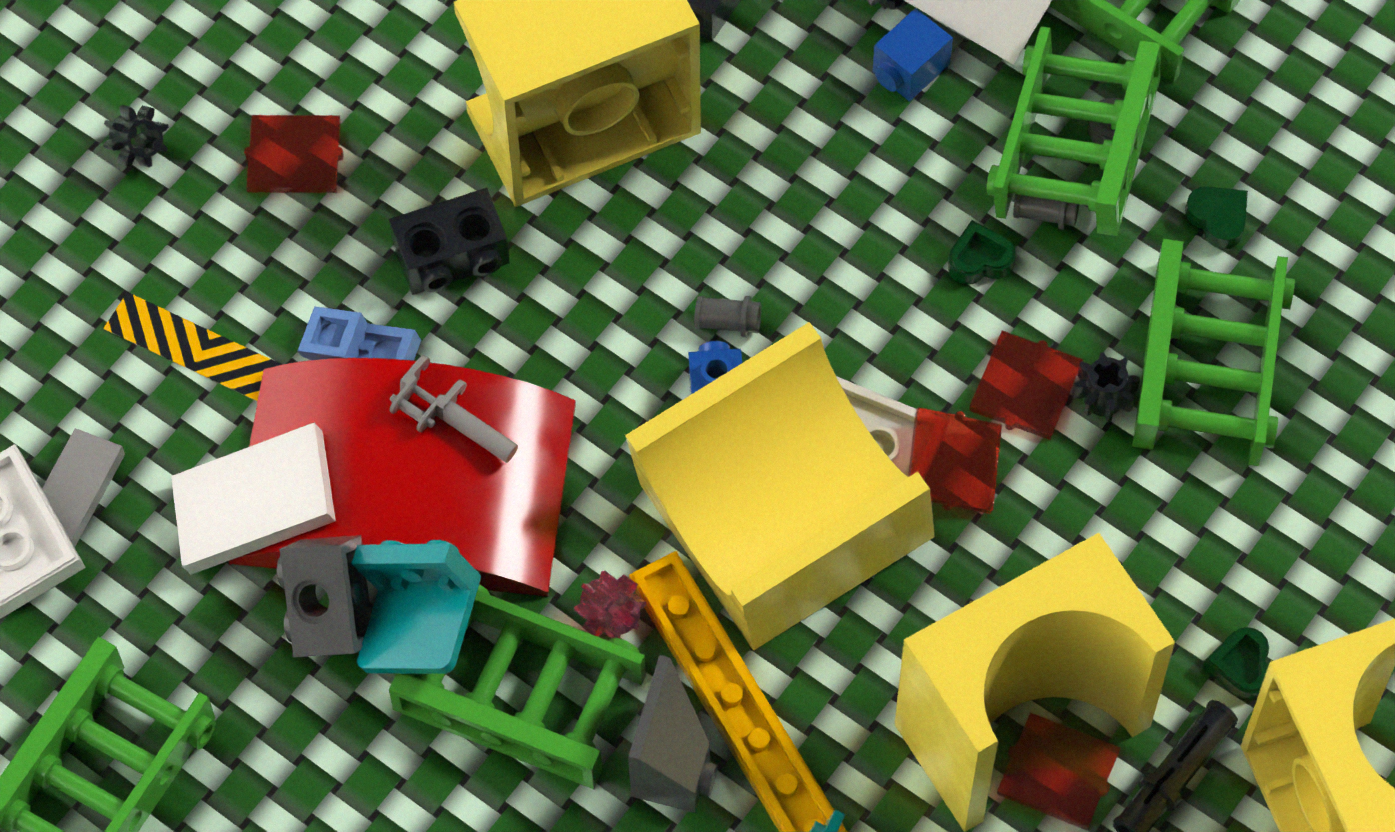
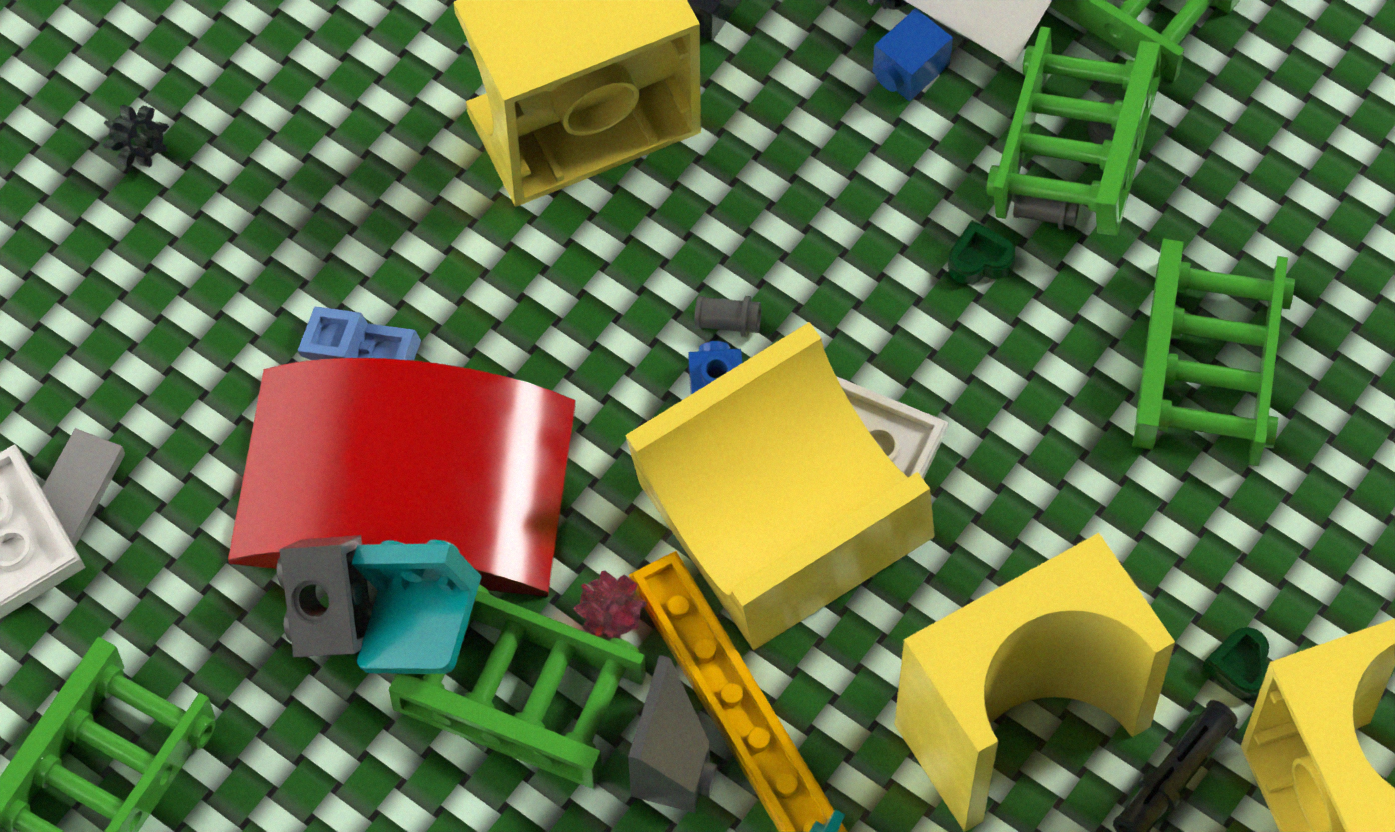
(189, 345): sticker -> none
(252, 498): white tile -> none
(294, 154): clear red piece -> none
(445, 230): black brick -> none
(446, 408): light grey piece -> none
(956, 458): clear red piece -> none
(1025, 385): clear red piece -> none
(1058, 771): clear red piece -> none
(1105, 386): black gear -> none
(1219, 214): dark green tile -> none

